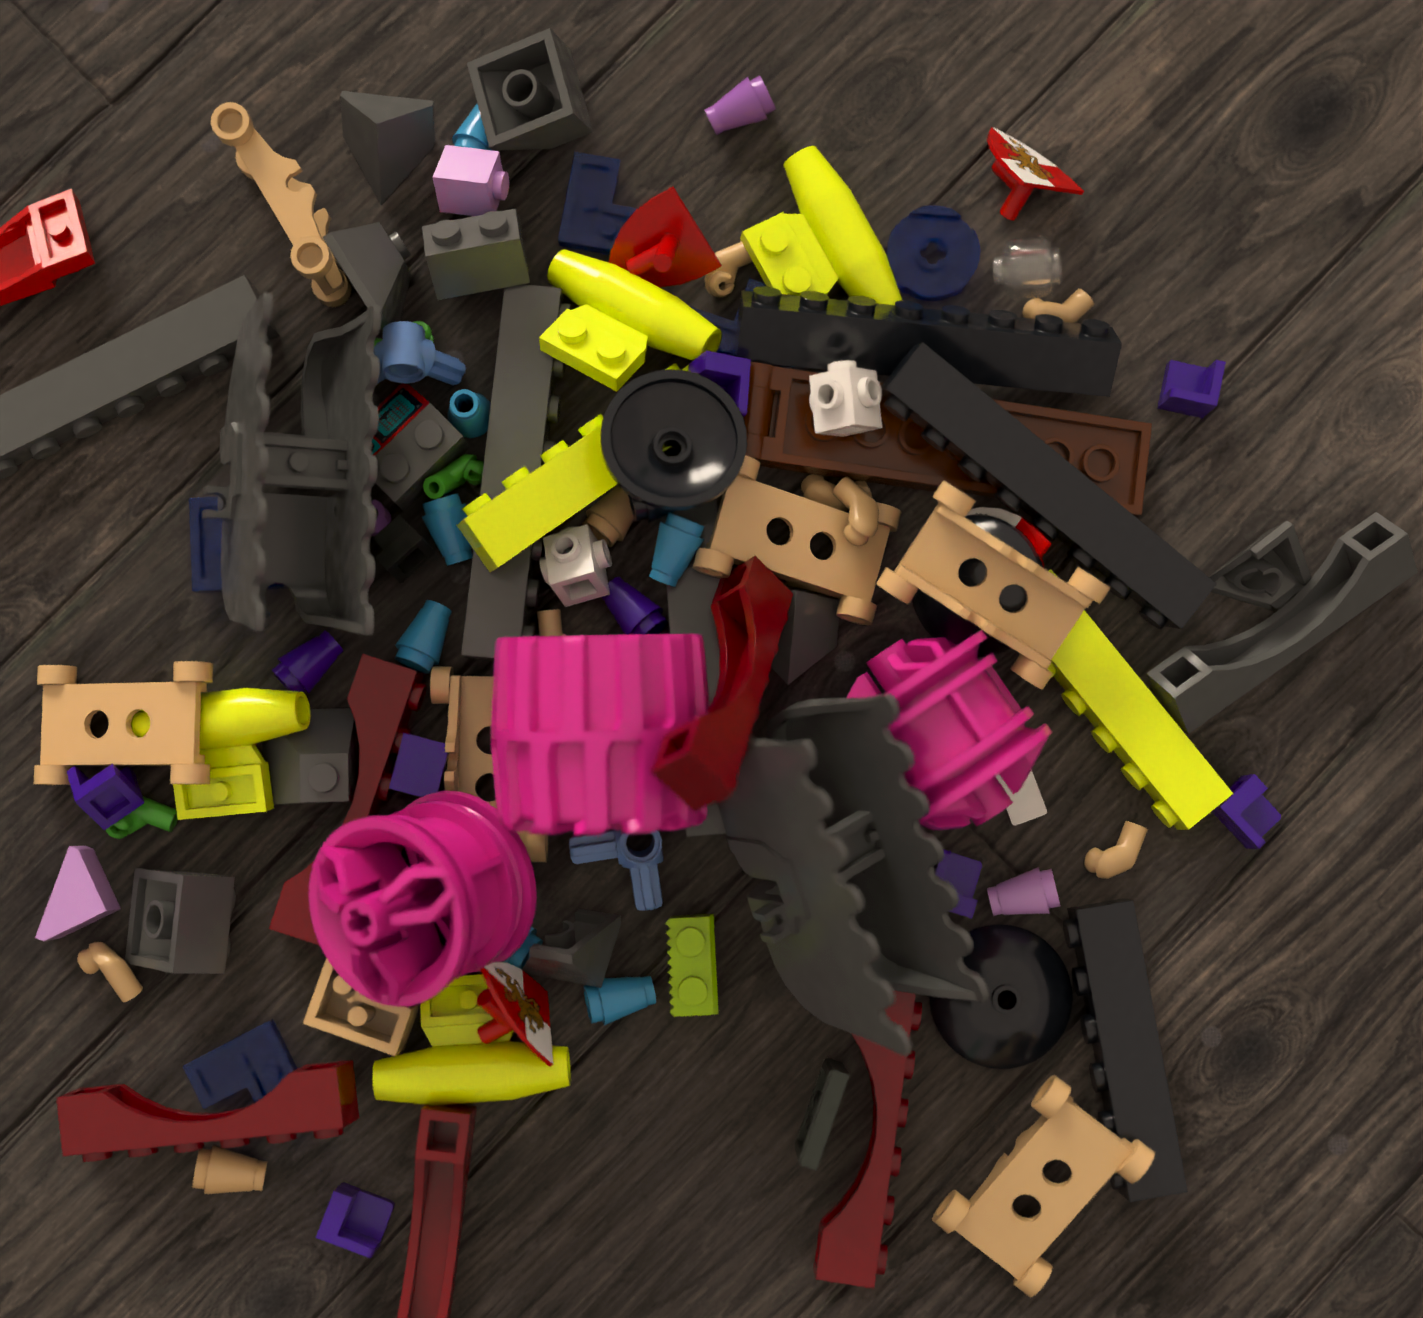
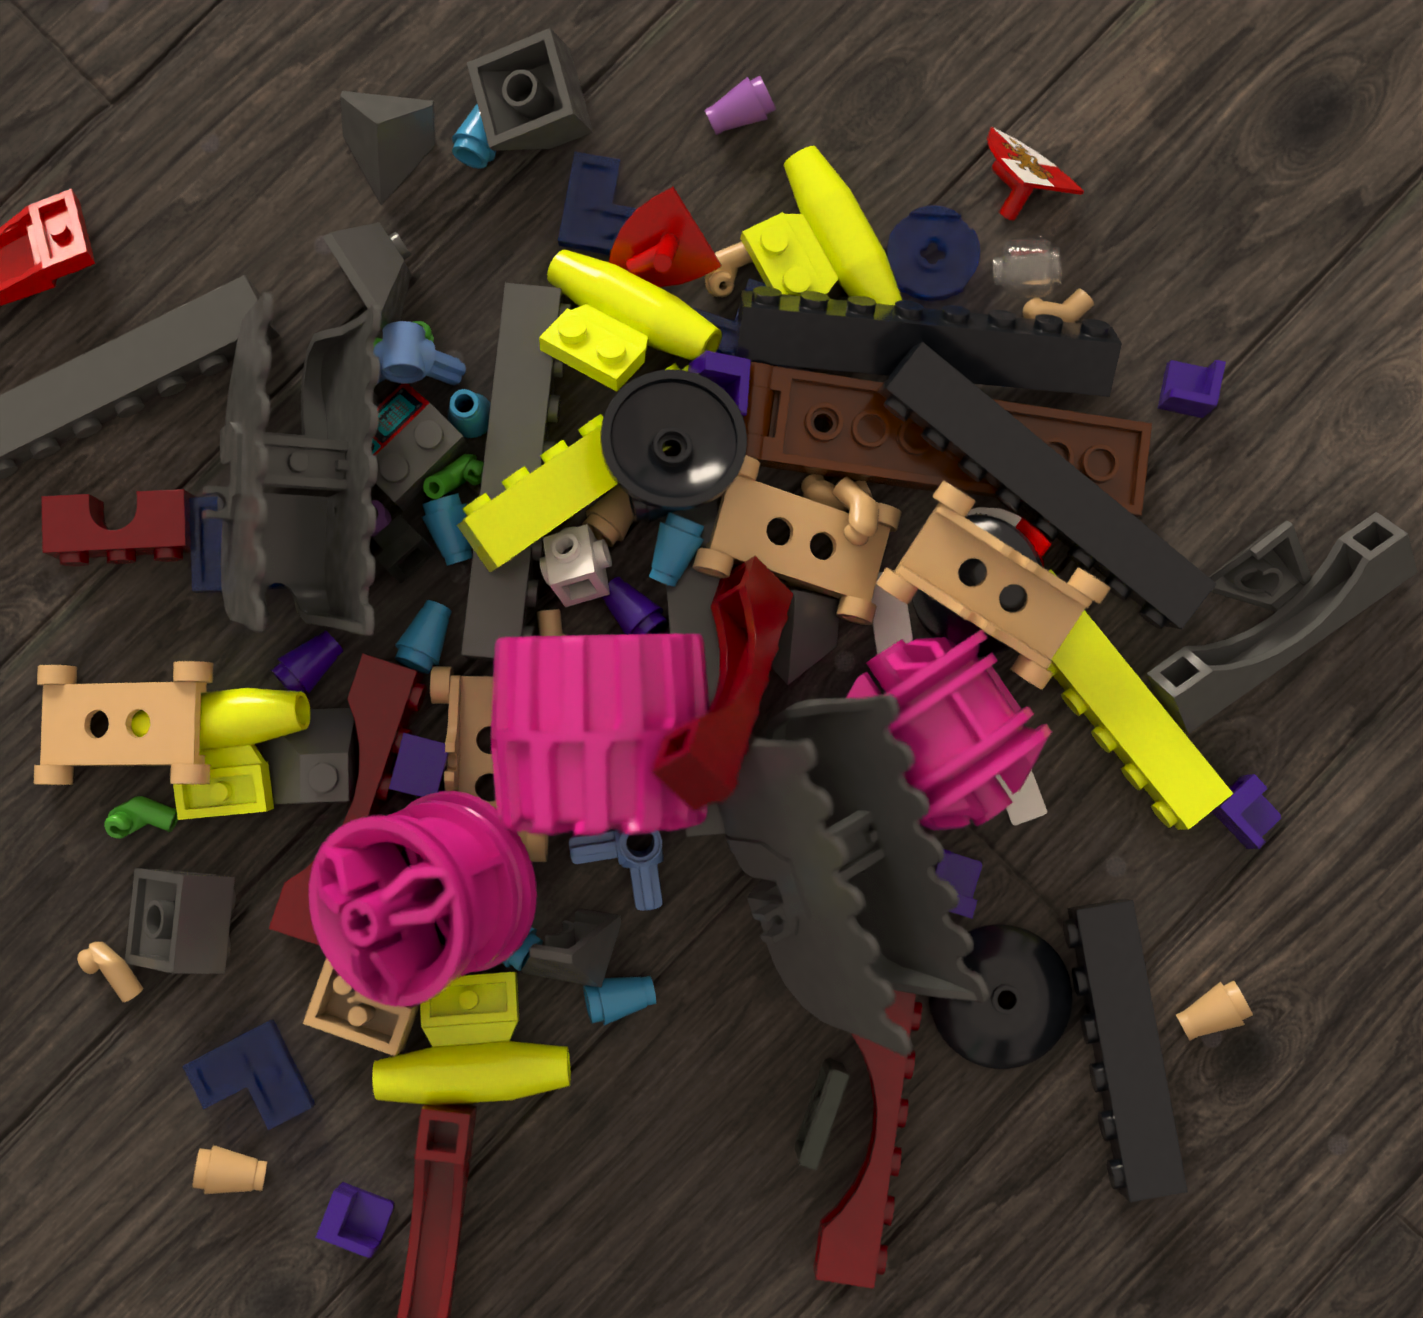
(77, 528): none -> dark red arch
(78, 896): lavender slope -> none
(107, 794): dark purple panel -> none
(118, 1118): dark red arch -> none
(289, 200): tan piece -> none
(470, 181): lavender brick -> none
(476, 254): dark grey slope -> none
(516, 1005): shield -> none
(692, 965): lime brick -> none
(845, 400): white brick -> none
(890, 619): none -> white sticker
(1025, 894): lavender cone -> none
(1059, 1134): tan piece -> none
(1119, 857): tan arm -> none
(1215, 1011): none -> tan cone

